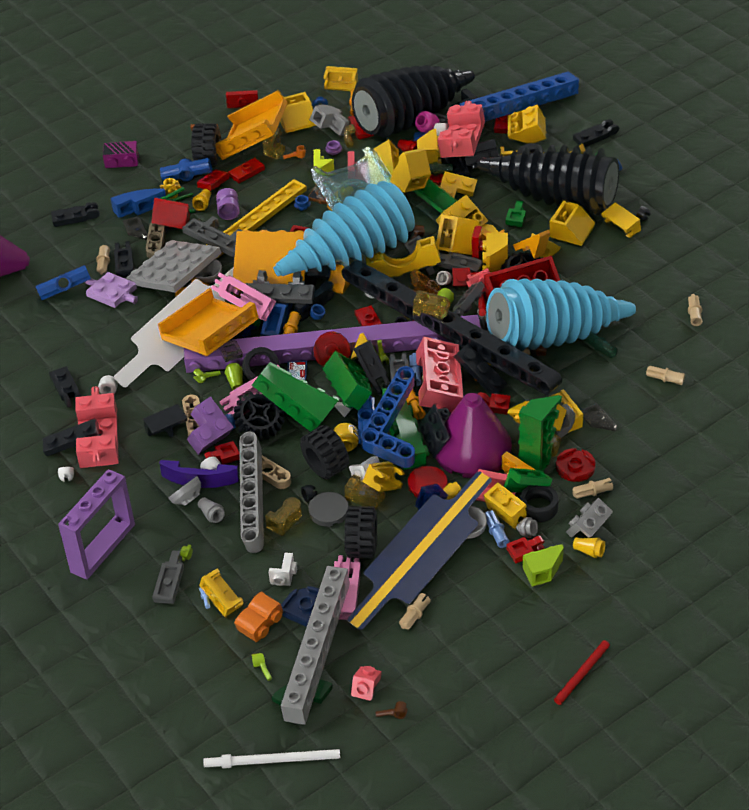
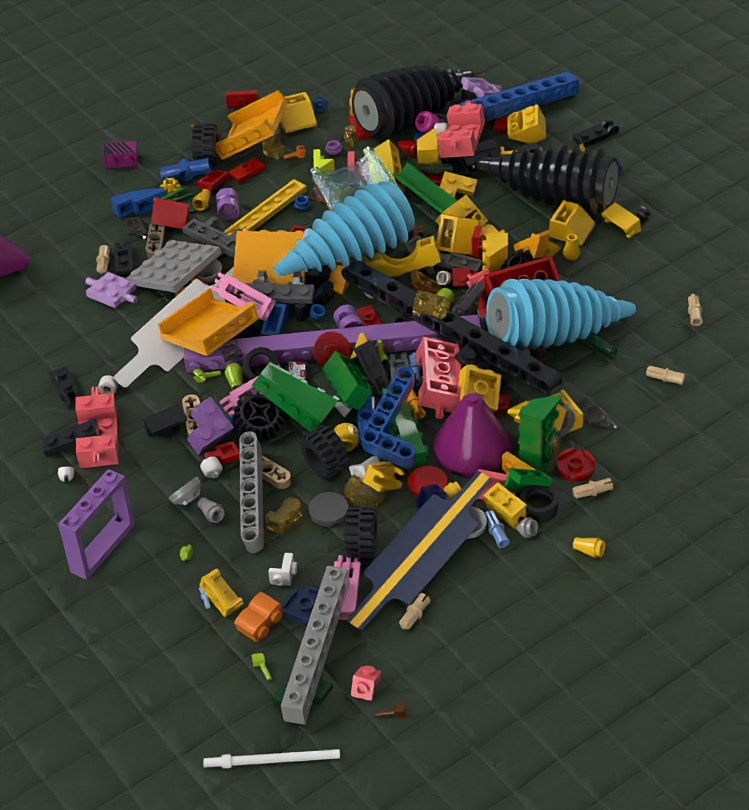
(74, 278): blue piece -> none
(75, 214): black hinge -> none
(169, 579): dark grey hinge -> none
(223, 476): dark purple slope -> none
(292, 323): light orange pin -> none
(308, 492): black hinge -> none
(329, 116): light grey brick -> none
(340, 78): yellow hinge -> none
(347, 317): none -> medium lavender wheel
(411, 171): yellow slope -> none
(434, 429): black hinge -> none
(479, 86): none -> lavender plate
(481, 382): none -> yellow plate
(516, 216): green plate -> none
(522, 546): red plate -> none
(542, 564): lime slope -> none
(571, 249): none -> yellow cone
(579, 675): red bar -> none
(591, 518): light grey bracket -> none

